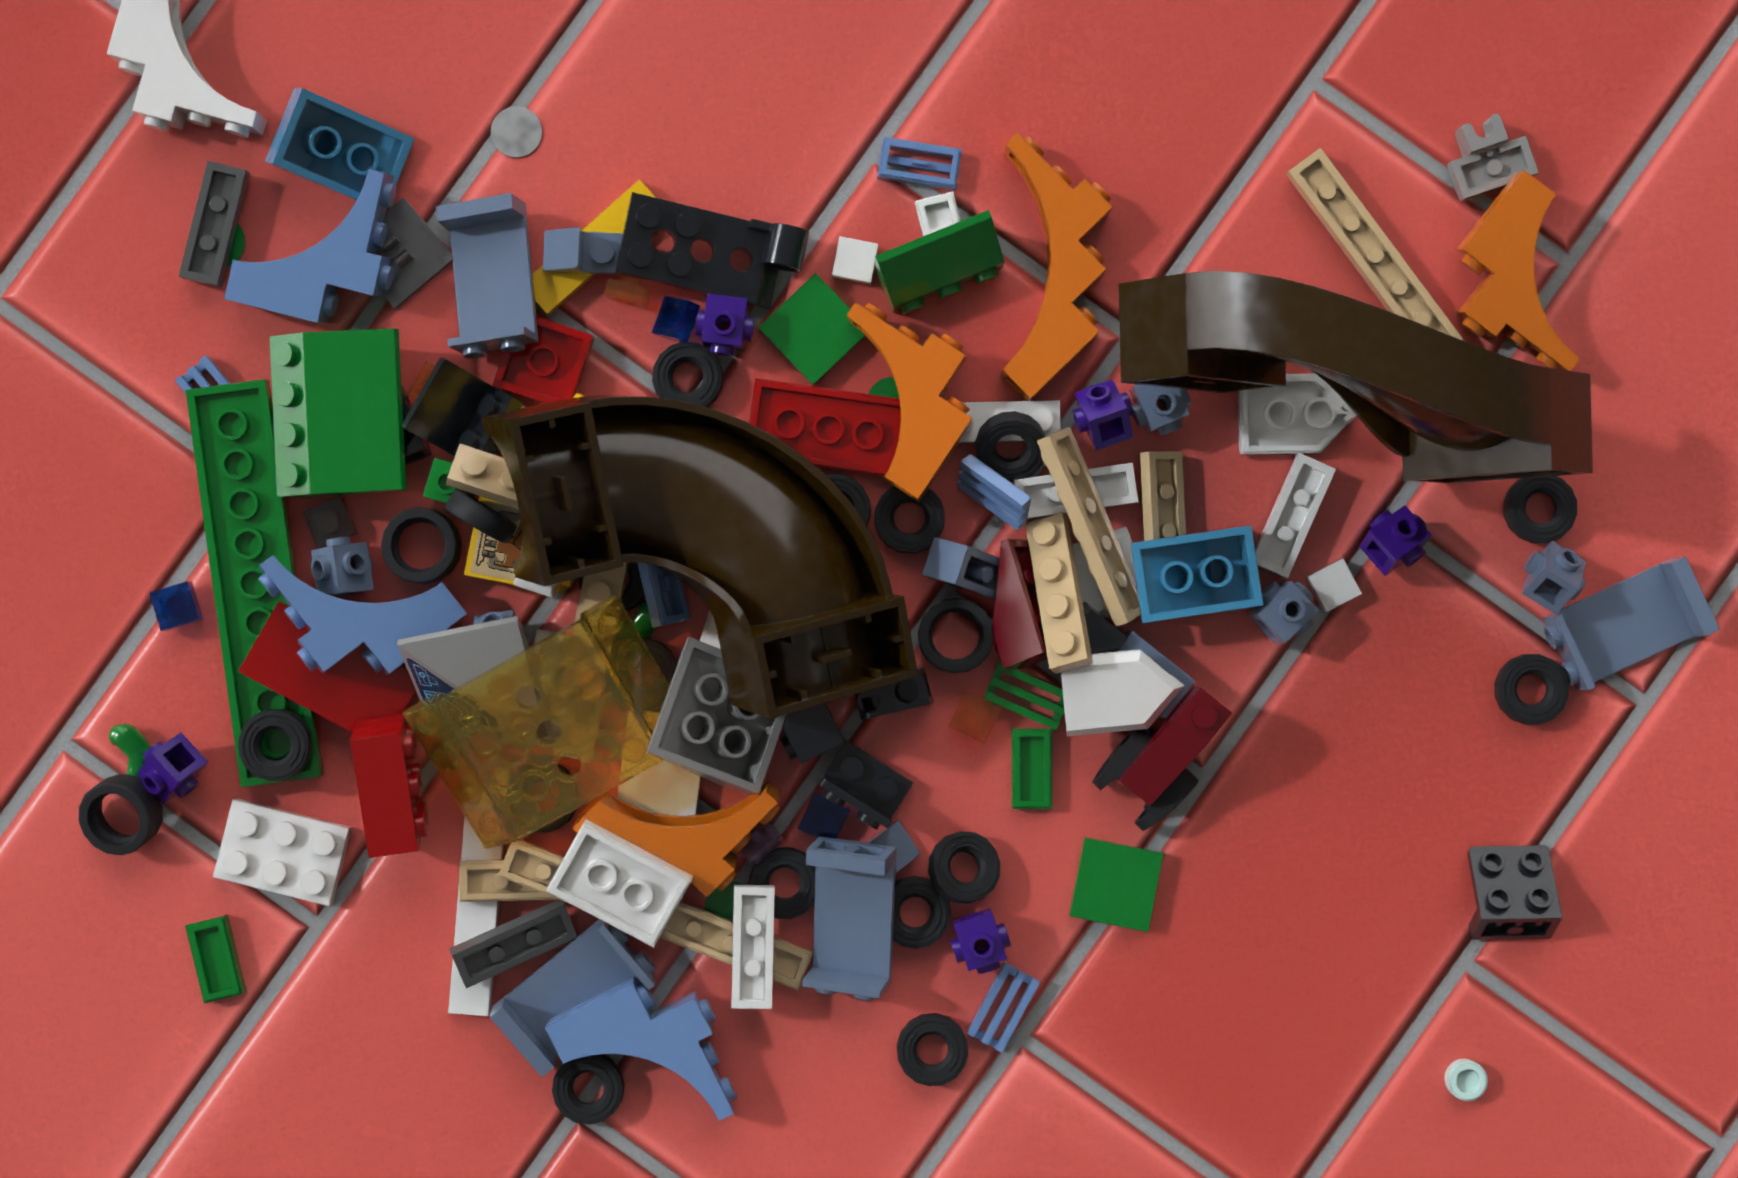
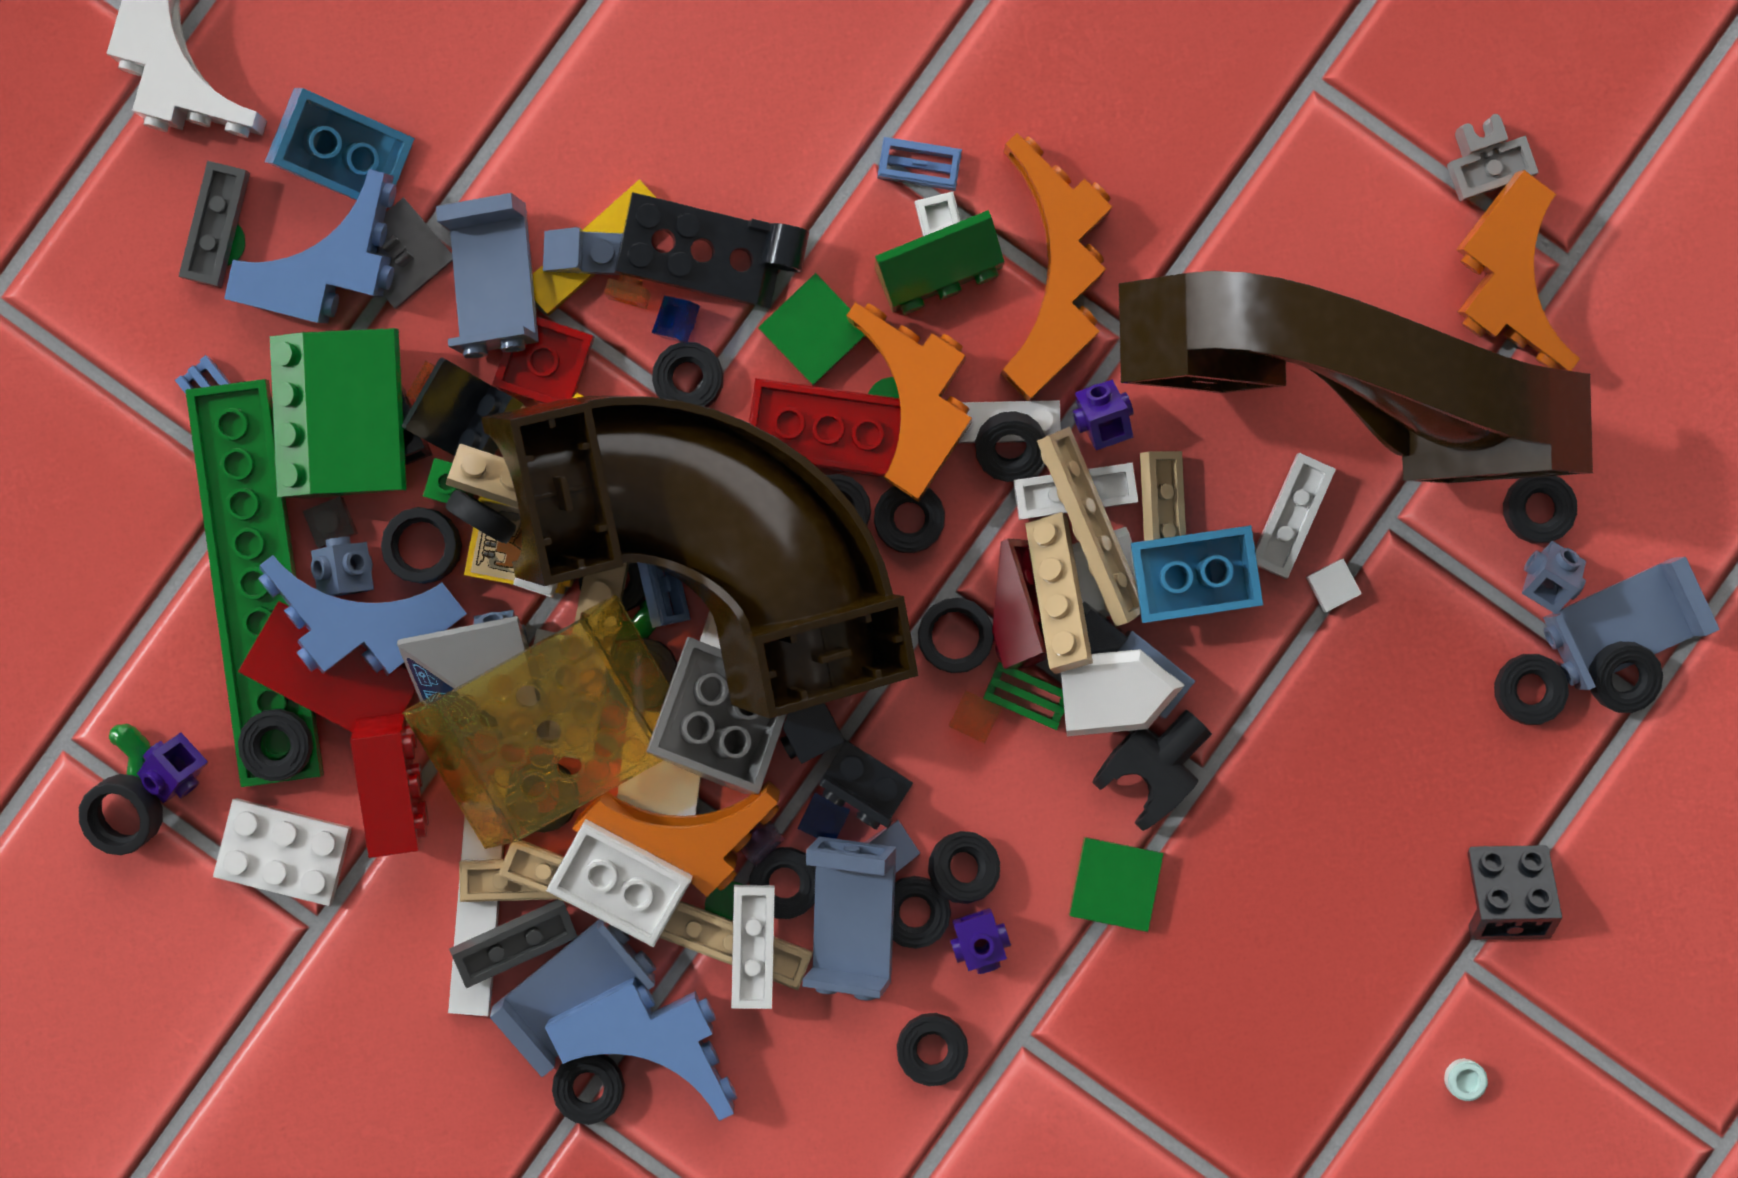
(176, 606): clear blue plate -> none
(215, 958): green tile -> none
(516, 131): flat silver sticker -> none
(720, 310): dark purple brick -> none
(855, 260): white tile -> none
(895, 697): black leg -> none
(962, 567): sand blue slope -> none
(987, 1036): medium blue tile -> none
(994, 492): medium blue tile -> none
(1031, 768): green tile -> none
(1149, 415): sand blue brick -> none
(1175, 745): dark red slope -> none
(1284, 611): sand blue brick -> none
(1291, 417): white tile -> none
(1366, 243): tan plate -> none
(1395, 540): dark purple brick -> none
(1642, 693): none -> black tyre

